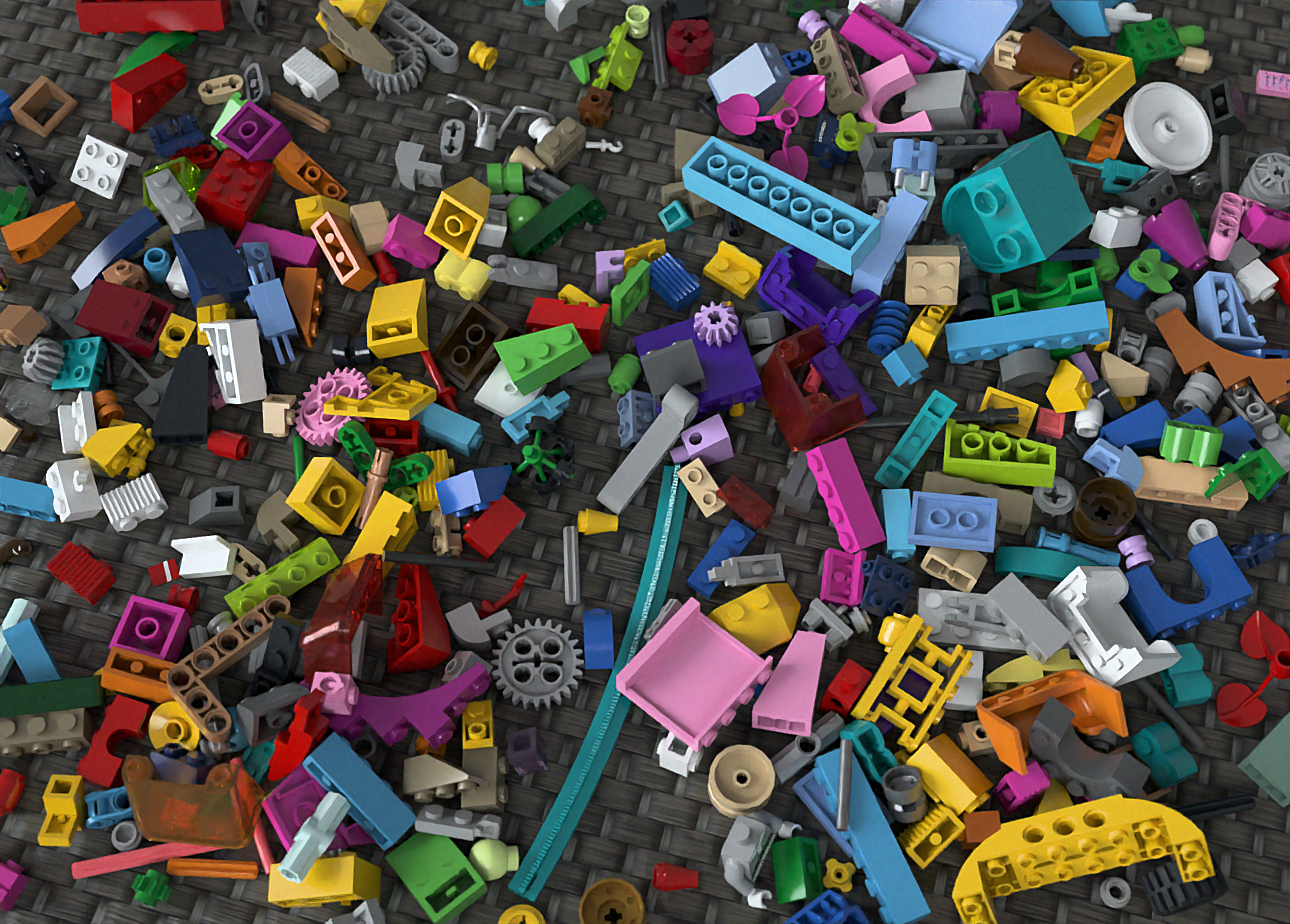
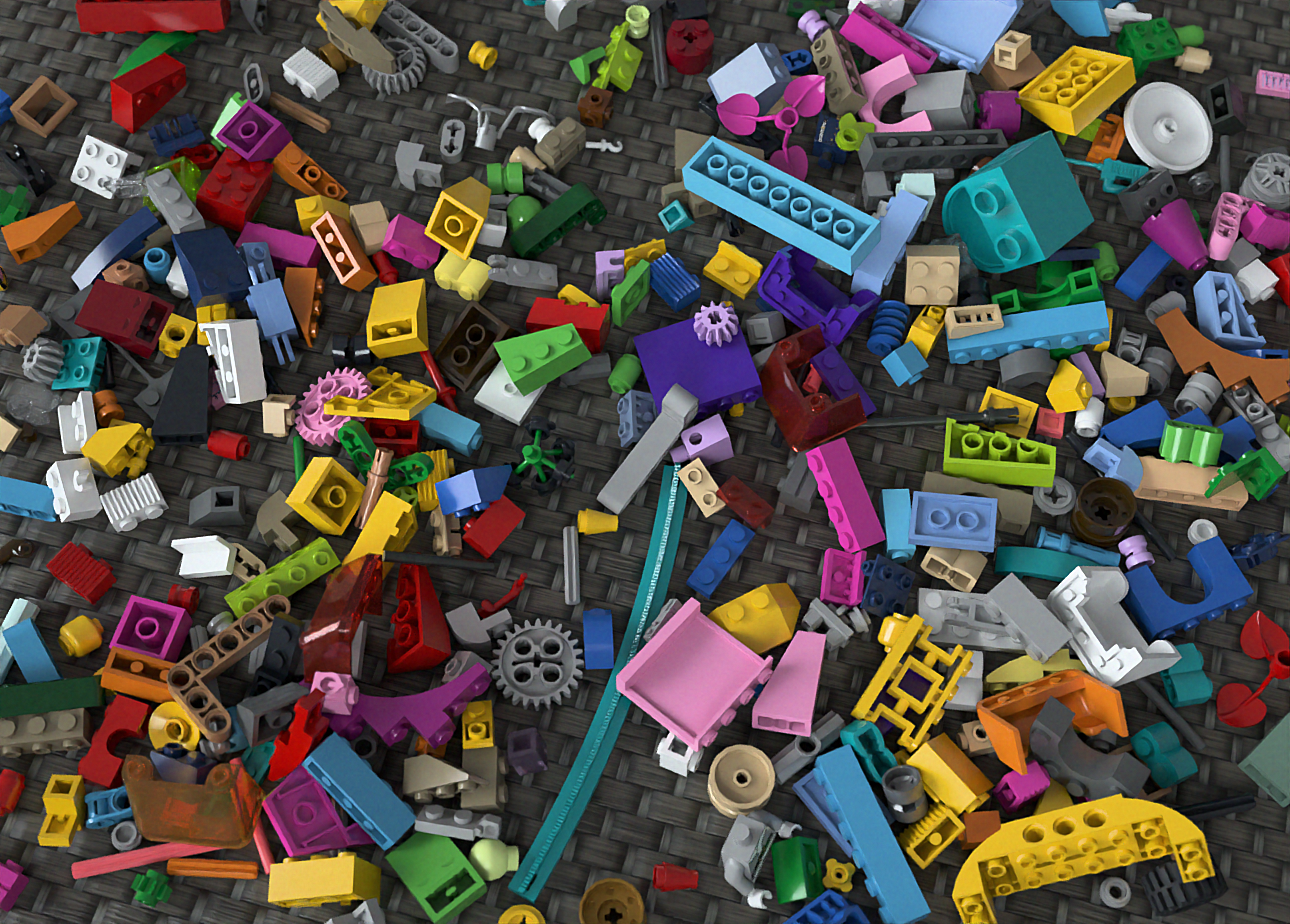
(80, 636): none -> yellow head
(128, 186): none -> clear slope
(164, 572): red sticker -> none
(220, 89): tan beam -> none
(314, 837): light aqua piece -> none
(543, 406): medium azure hinge -> none
(673, 365): dark grey slope -> none
(749, 570): light grey hinge -> none
(844, 785): flat silver bar -> none
(846, 688): red torso -> none
(915, 159): medium blue piece -> none
(915, 440): teal slope -> none
(964, 329): none -> tan slope
(1045, 57): reddish brown cone -> none
(1108, 399): black beam -> none
(1117, 227): white brick -> none
(1152, 271): bright green plate -> none

